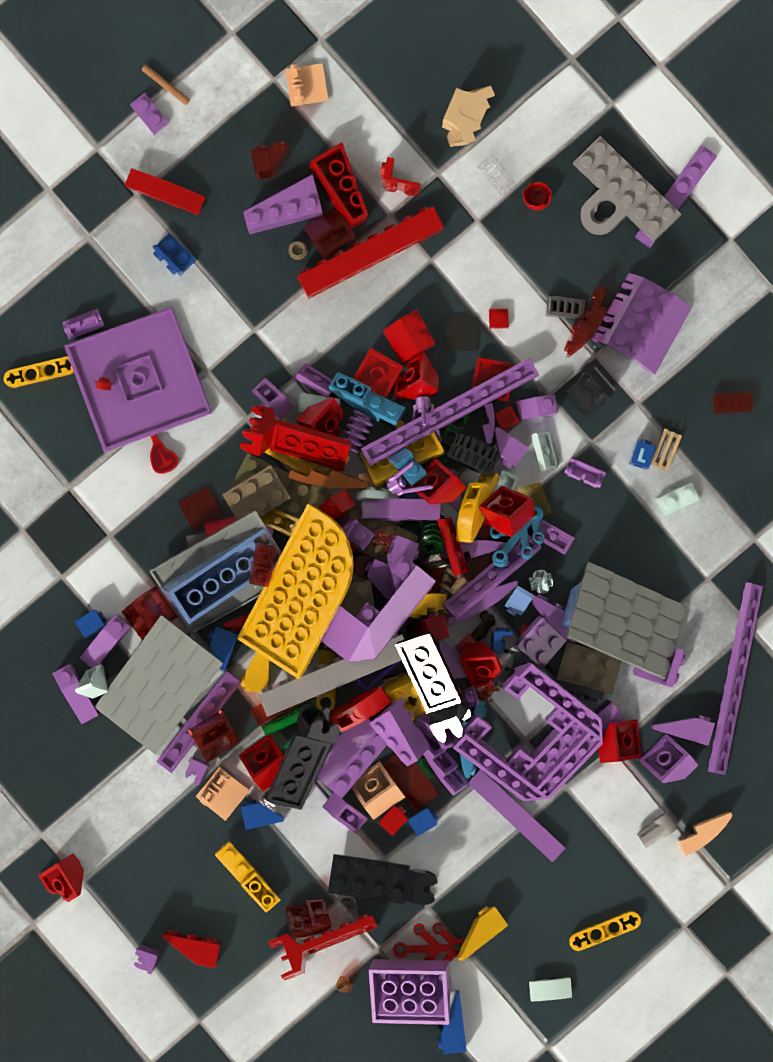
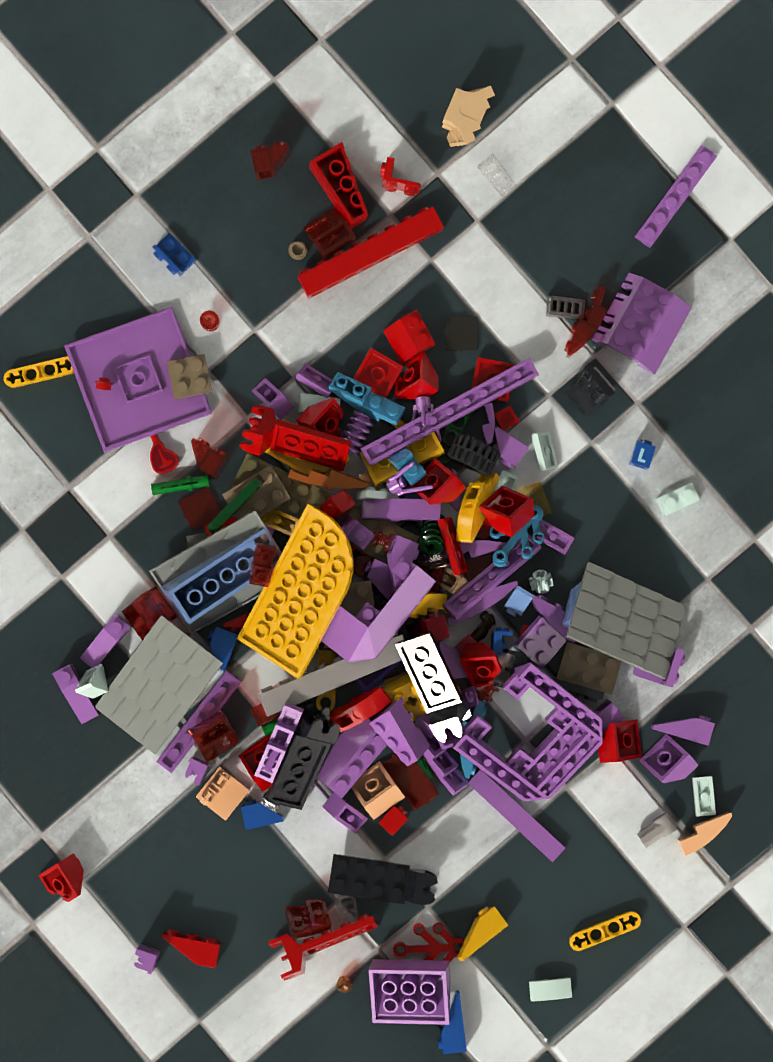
(83, 324): medium lavender hinge -> none
(91, 623): blue brick -> none
(149, 114): medium lavender plate -> none
(164, 191): red slope -> none
(165, 84): medium nougat bar -> none
(189, 376): none -> dark tan plate
(203, 481): none -> green pin
(209, 321): none -> clear red wheel
(209, 460): none -> clear red slope
(235, 504): none -> dark green beam
(247, 876): yellow slope -> none
(257, 674): yellow slope -> none
(279, 742): none -> medium lavender slope
(286, 207): medium lavender wedge -> none
(306, 84): light nougat hinge -> none
(423, 821): blue brick -> none
(498, 319): red plate -> none
(536, 407): medium lavender slope -> none
(537, 196): red hair -> none
(588, 473): medium lavender hinge -> none
(625, 189): light grey plate -> none
(671, 434): tan tile -> none
(703, 796): none -> light aqua plate
(732, 403): clear red plate -> none
(735, 678): medium lavender plate -> none

